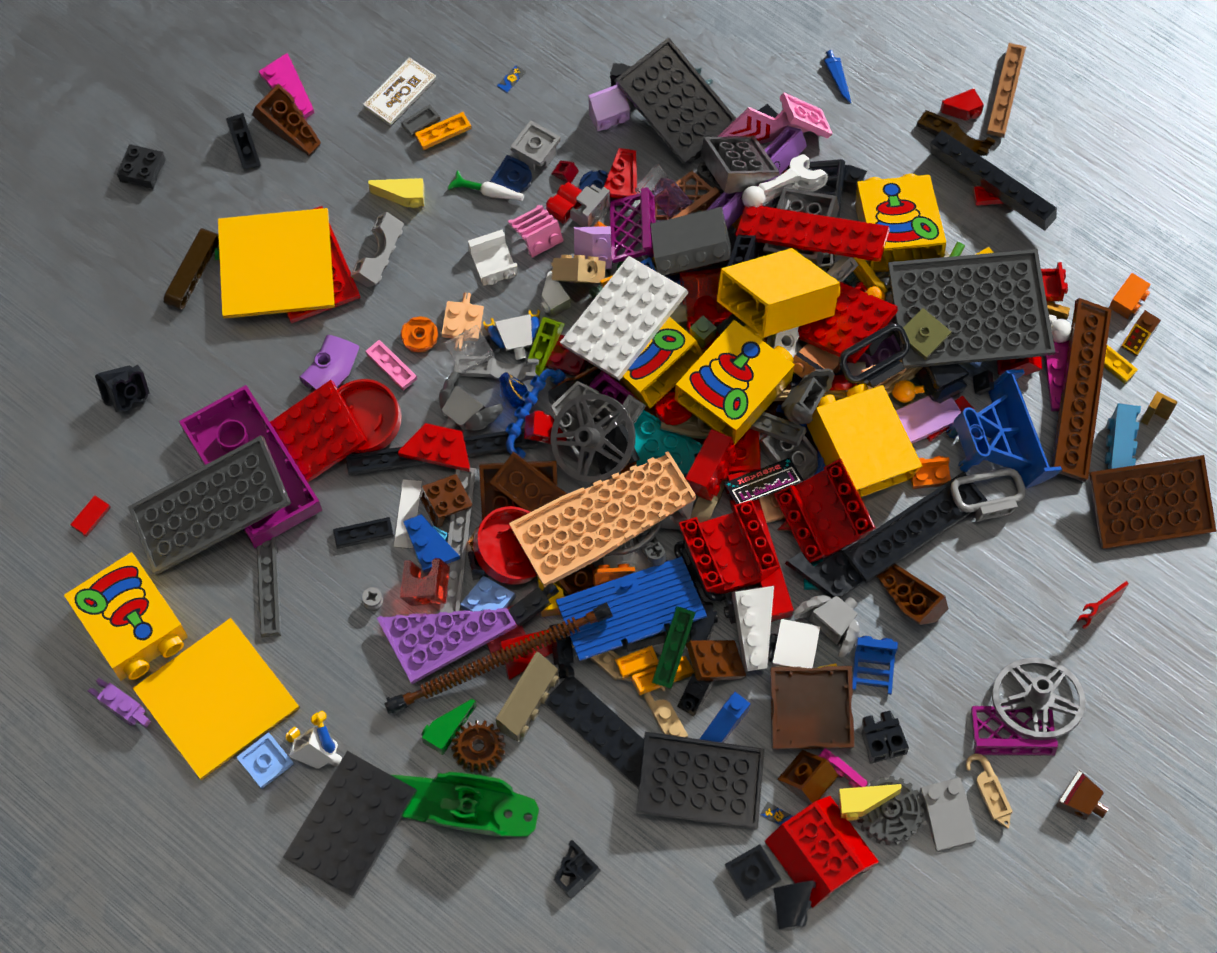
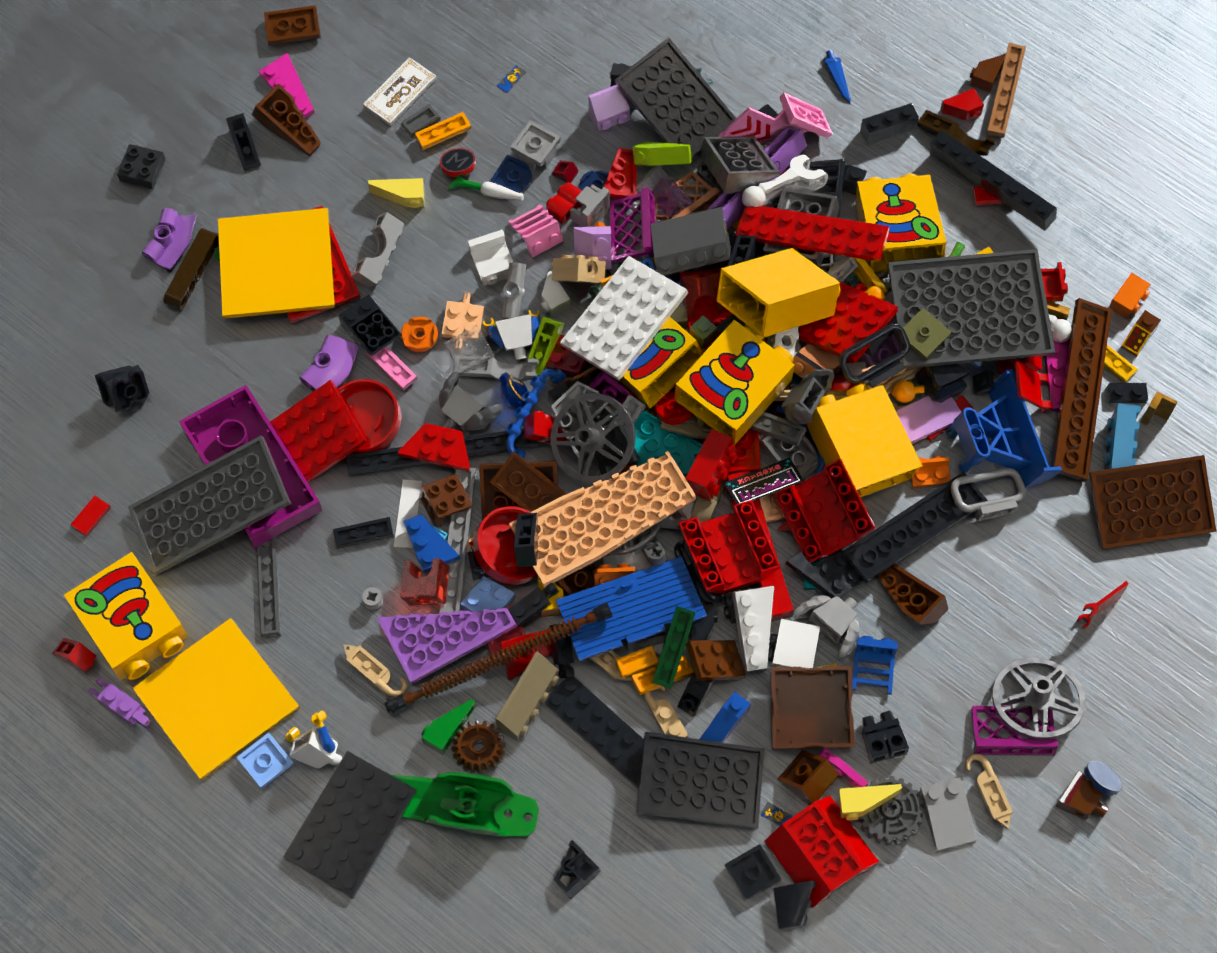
(75, 654): none -> red slope
(169, 249): none -> medium lavender panel
(292, 25): none -> reddish brown plate
(368, 325): none -> black slope
(372, 669): none -> tan plate
(457, 162): none -> tile
(515, 278): none -> light grey piece
(526, 540): none -> black slope
(660, 153): none -> lime slope
(889, 123): none -> black brick
(986, 73): none -> reddish brown slope
(1029, 386): none -> red flag
(1103, 778): none -> tile
(1127, 392): none -> black plate

